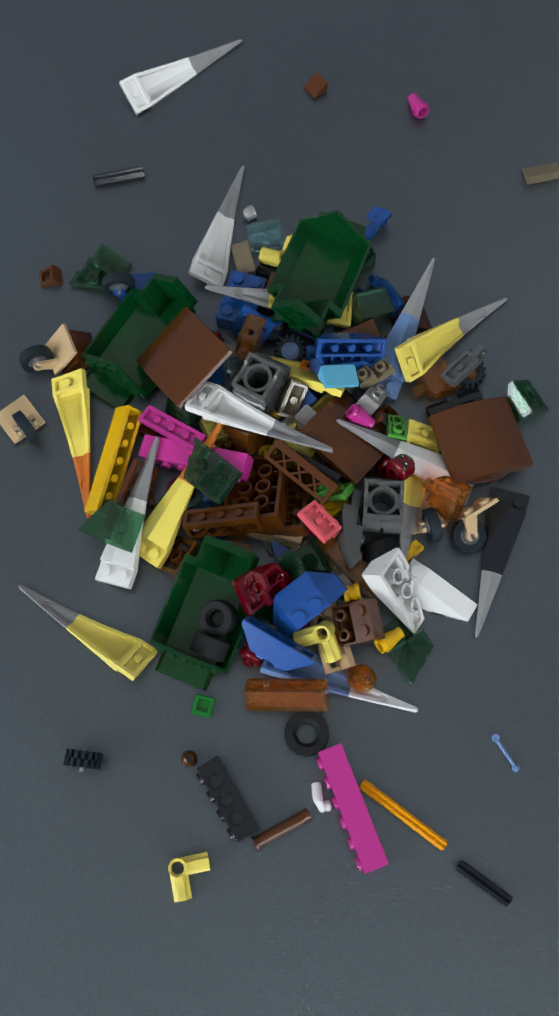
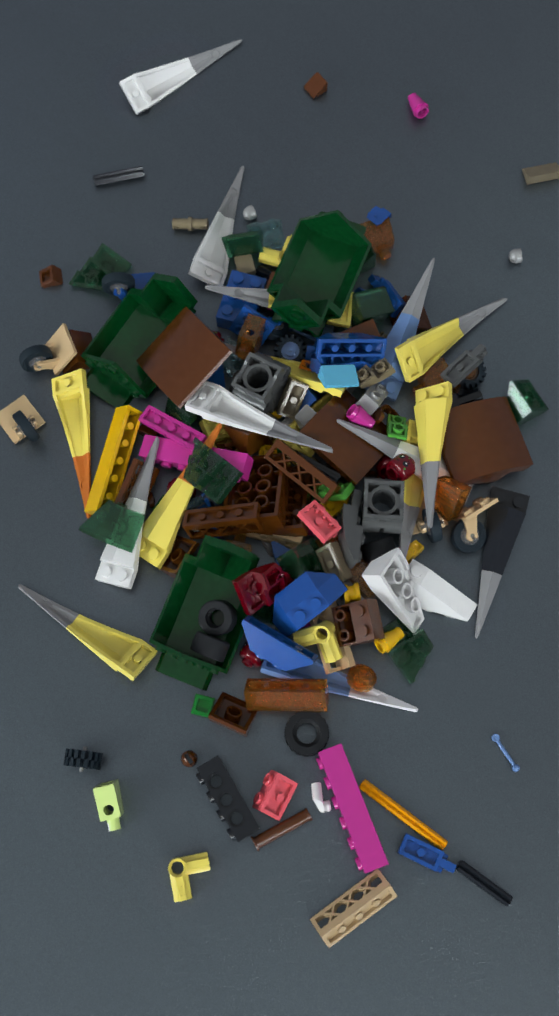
(109, 794): none -> yellowish green torso
(190, 223): none -> dark tan pin
(232, 714): none -> reddish brown slope
(243, 243): none -> clear green slope
(274, 795): none -> coral bracket
(333, 561): none -> dark tan slope
(356, 910): none -> tan fence
(380, 237): none -> clear orange torso
(425, 854): none -> blue hinge
(431, 420): none -> light yellow plate
(515, 255): none -> light grey hinge

